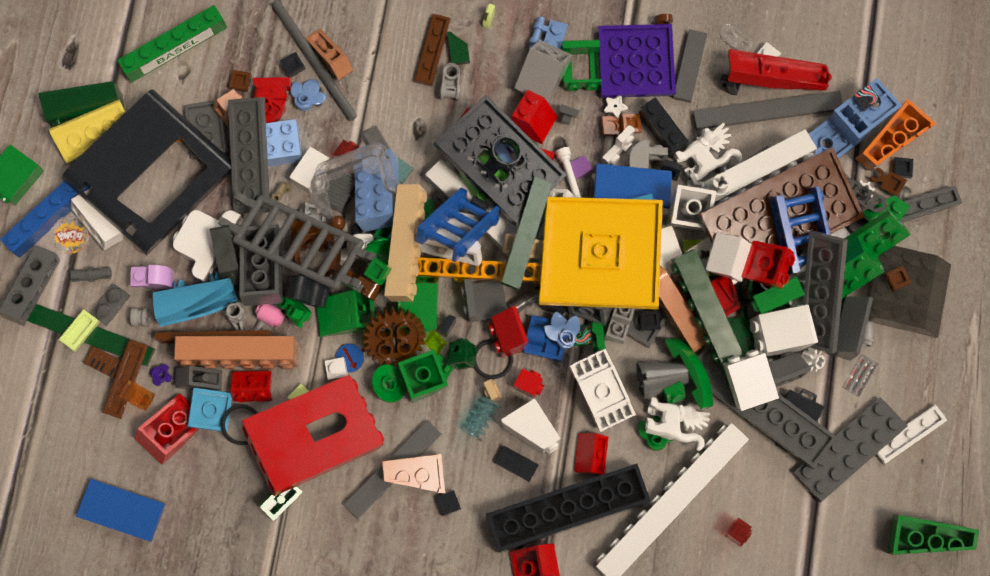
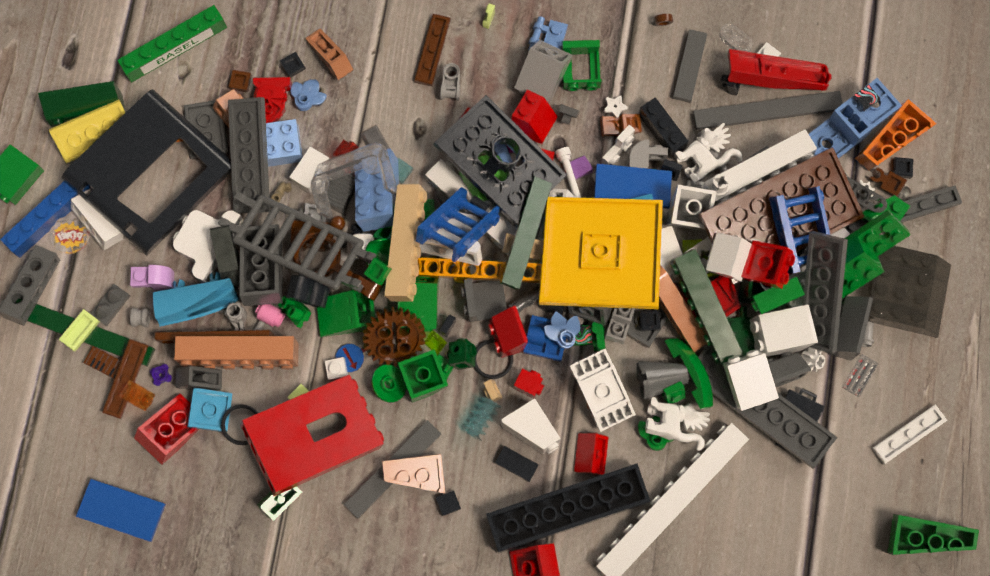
(91, 274): dark grey pin -> none
(251, 386): red bracket -> none
(315, 61): dark grey piece -> none
(458, 50): dark green tile -> none
(636, 60): dark purple plate -> none
(739, 532): clear red brick -> none
(852, 449): dark grey plate -> none
(897, 278): reddish brown tile -> none

